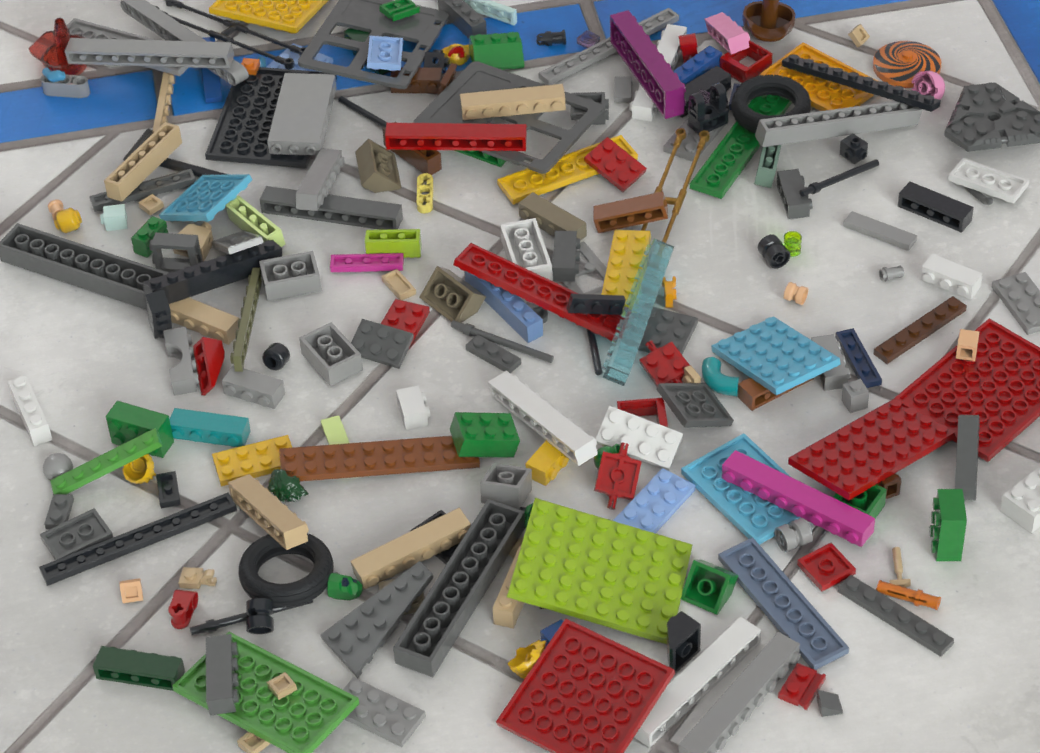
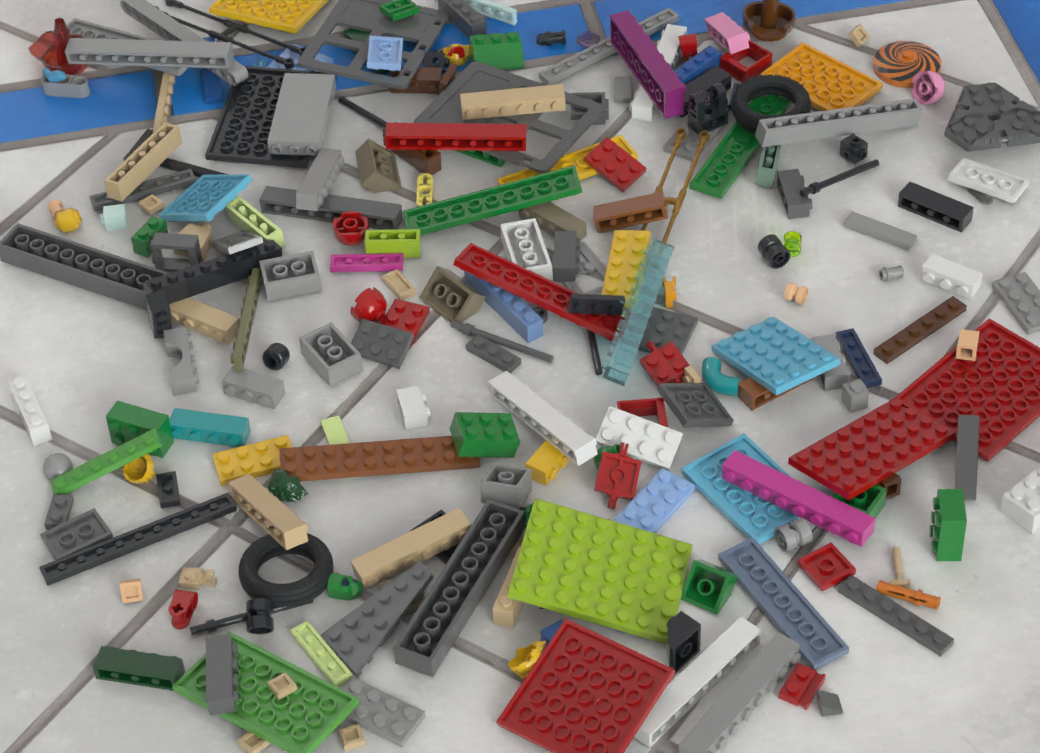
(209, 360): red slope -> none
(251, 65): orange plate -> none
(321, 654): none -> yellowish green tile
(350, 228): none -> red cylinder
(351, 737): none -> tan tile
(370, 306): none -> red cylinder
(493, 201): none -> green plate
(861, 83): black plate -> none

